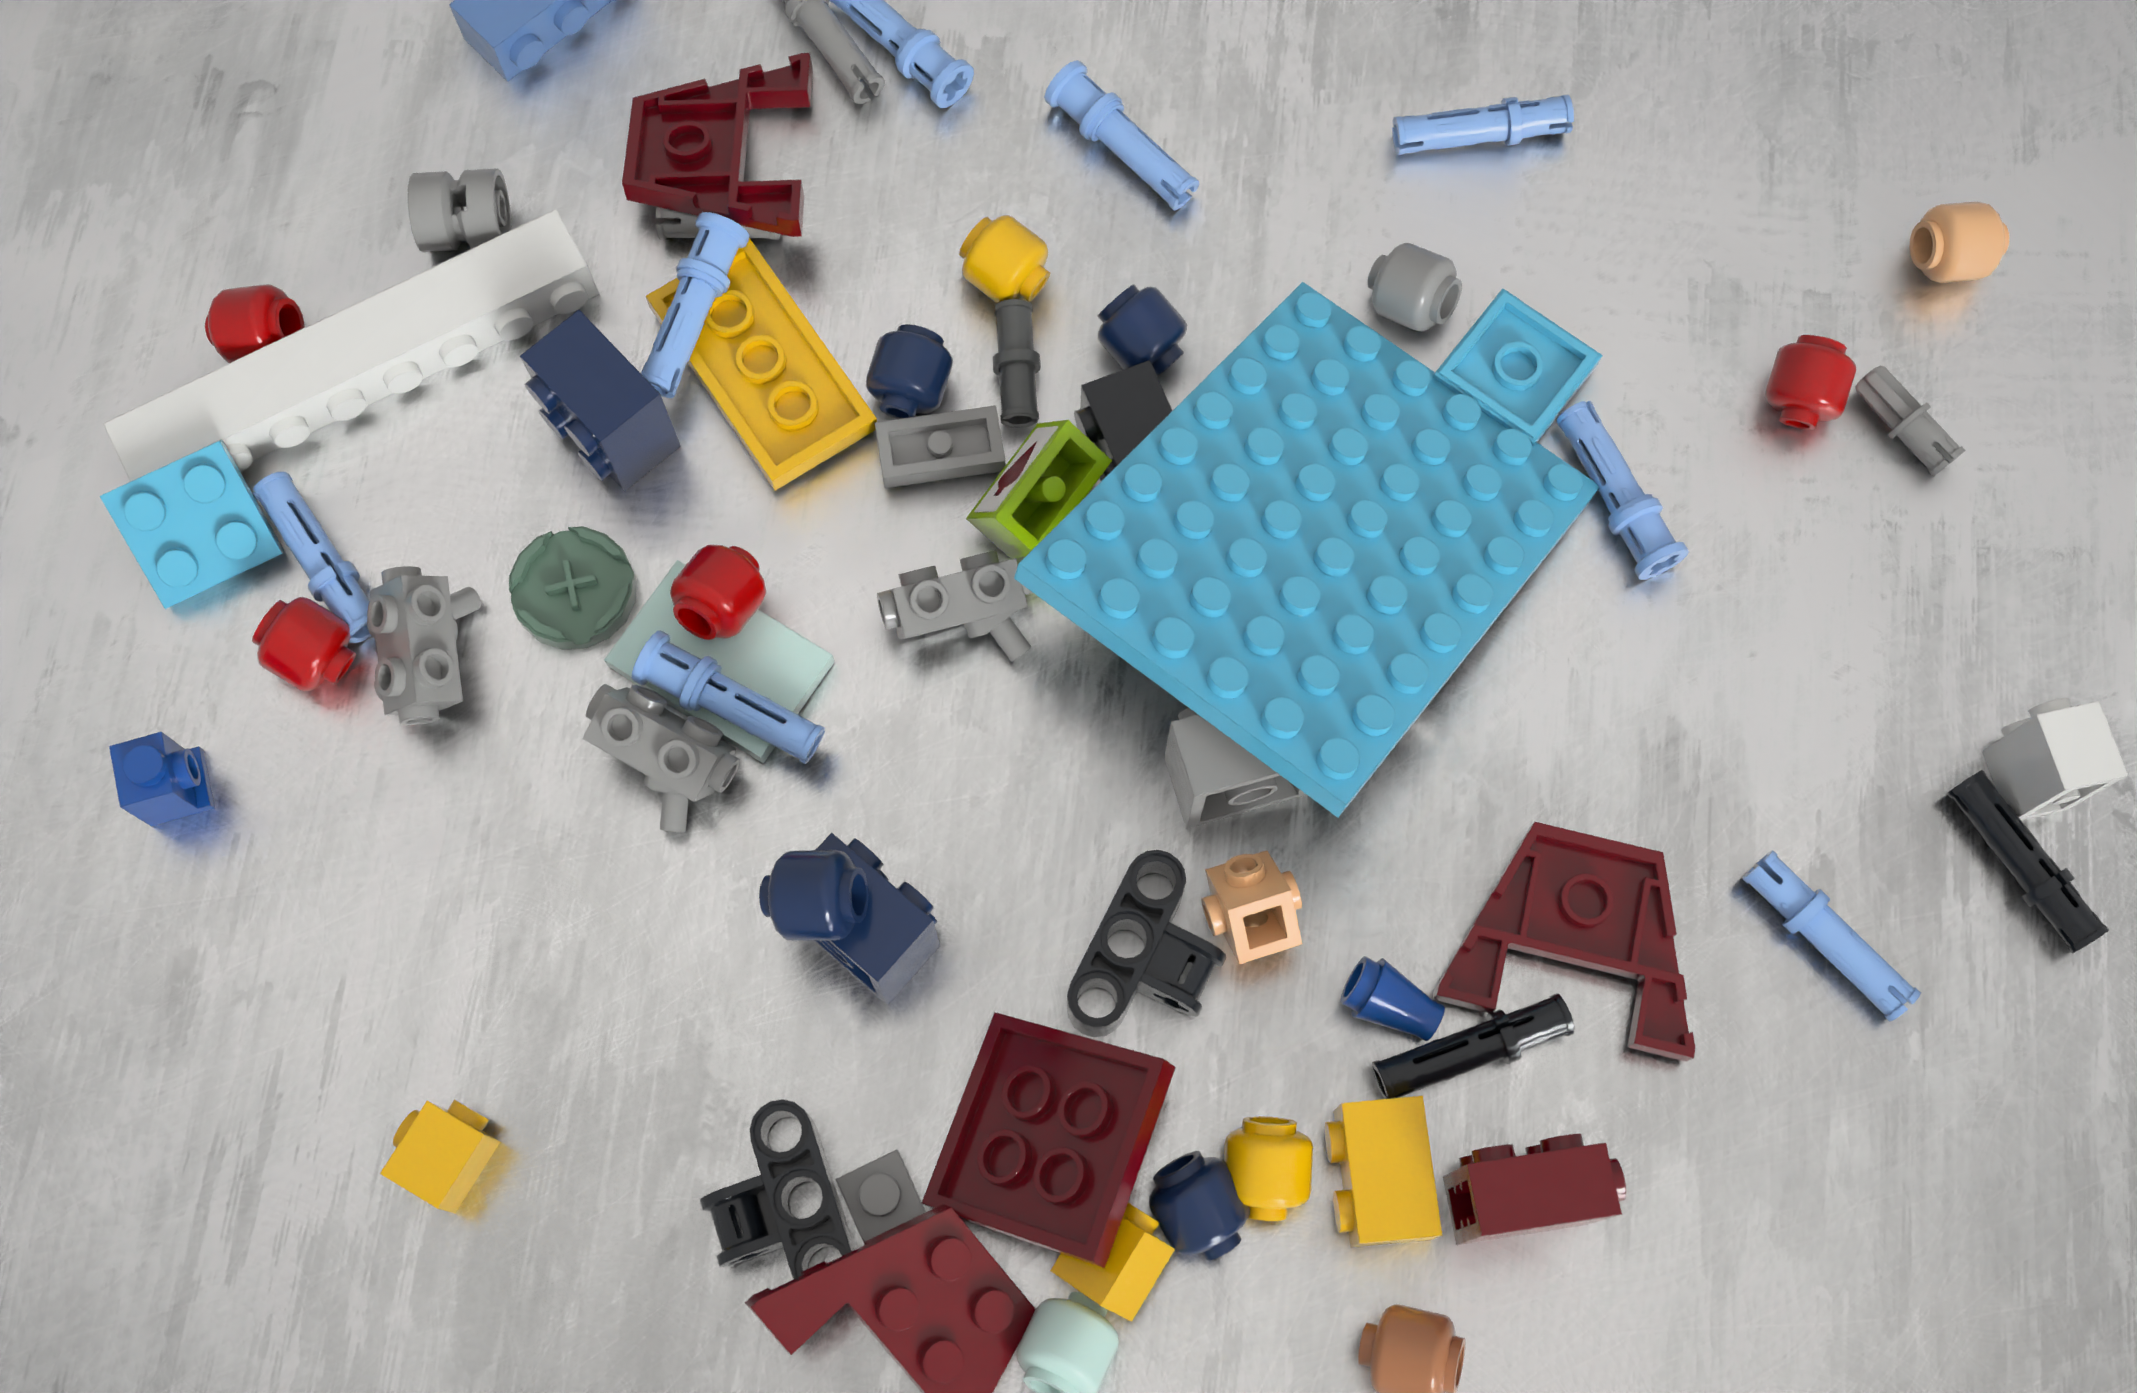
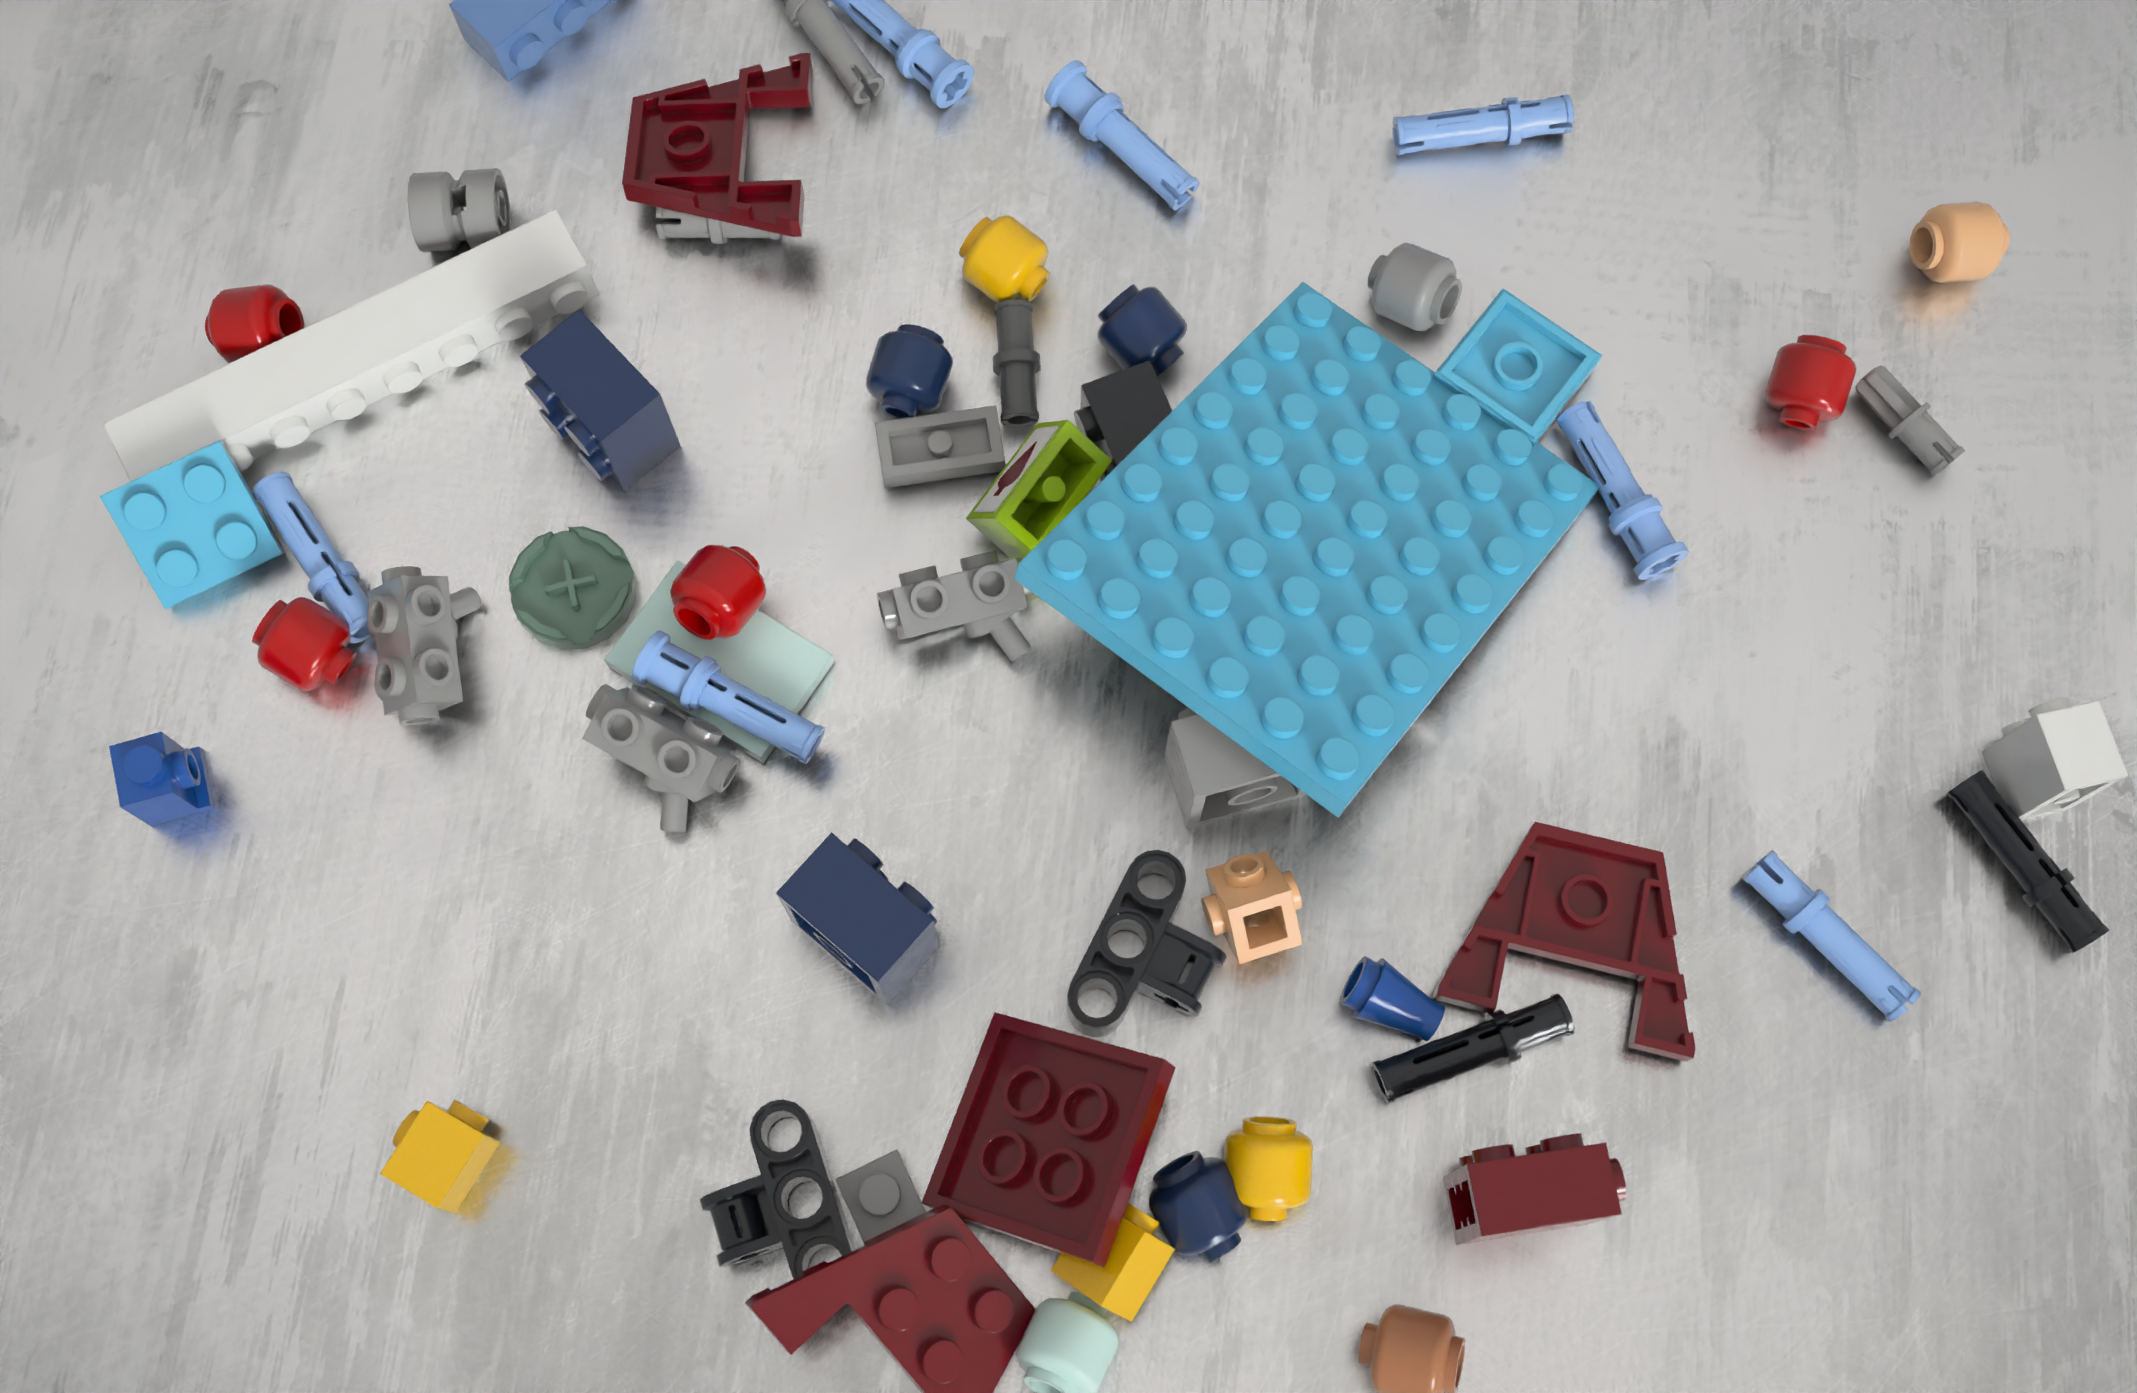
(701, 280): light blue pin -> none
(772, 373): yellow plate -> none
(814, 895): dark blue head -> none
(1384, 1172): yellow brick -> none

